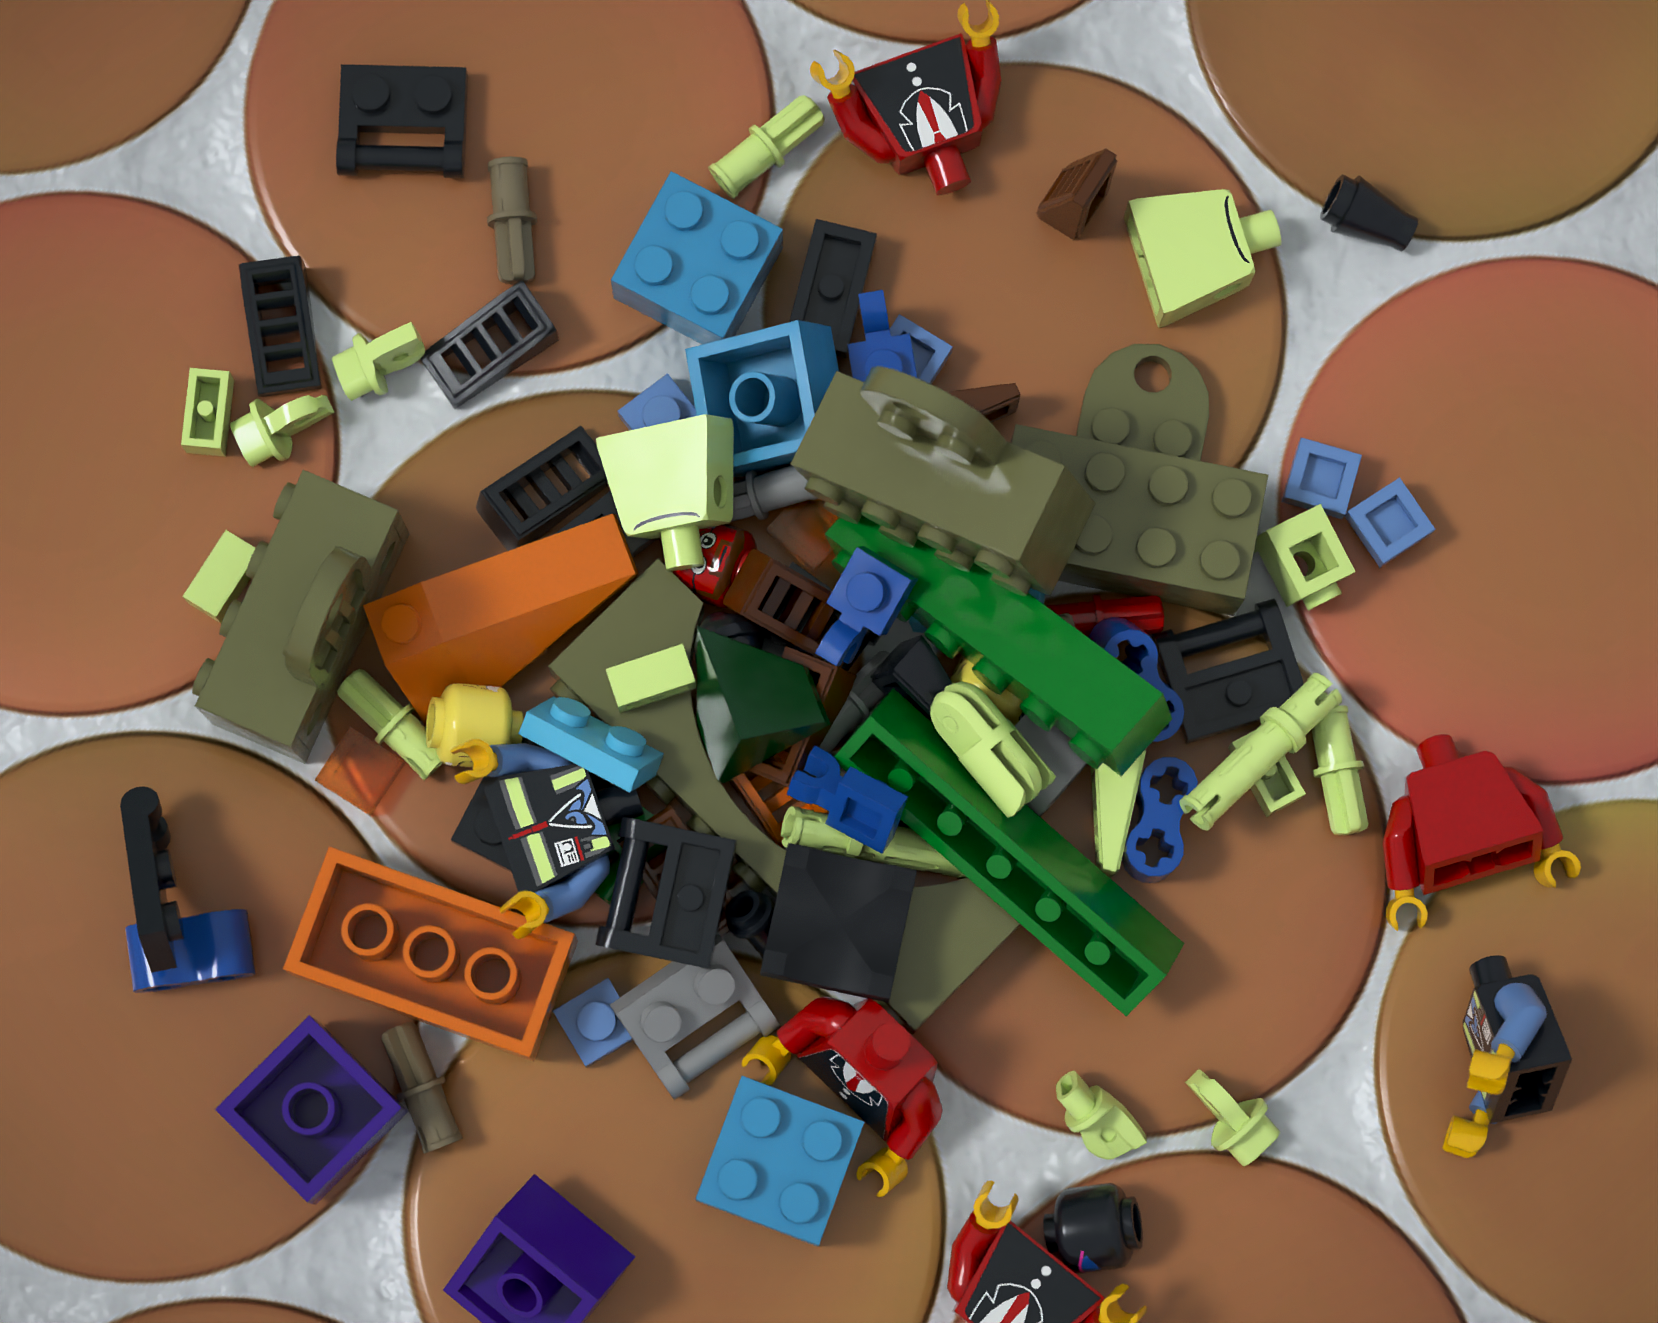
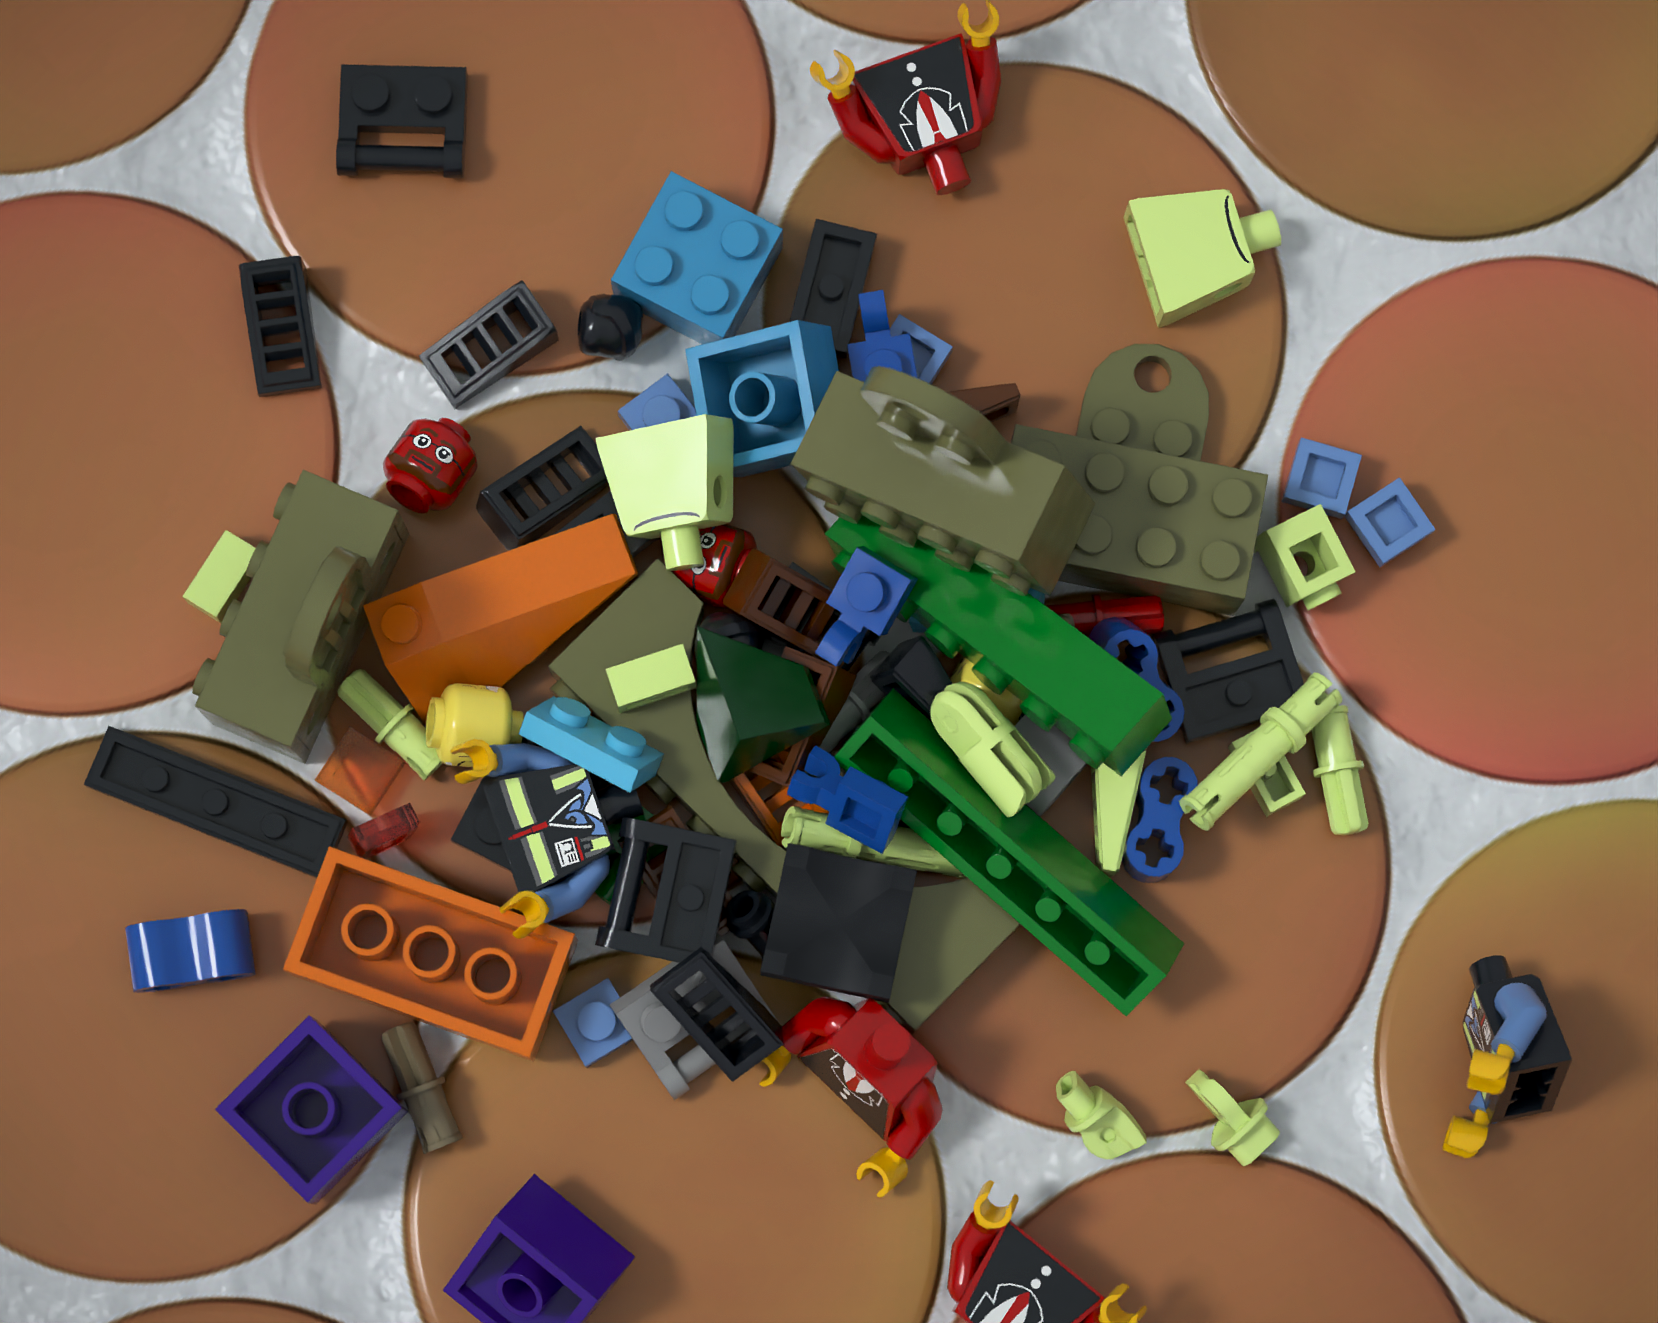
(150, 876): black plate -> none
(207, 412): yellowish green piece -> none
(214, 802): none -> black tile
(269, 431): yellowish green piece -> none
(366, 363): yellowish green piece -> none
(383, 832): none -> clear red tile
(429, 465): none -> red head
(512, 219): dark tan axle -> none
(610, 326): none -> black piece
(746, 1050): none -> black slope
(767, 145): yellowish green axle -> none
(768, 492): light grey axle -> none
(779, 1161): dark azure brick -> none
(802, 532): clear orange tile -> none
(1078, 193): reddish brown slope -> none
(1094, 1228): black head -> none
(1365, 213): black cone -> none
(1465, 824): red torso -> none

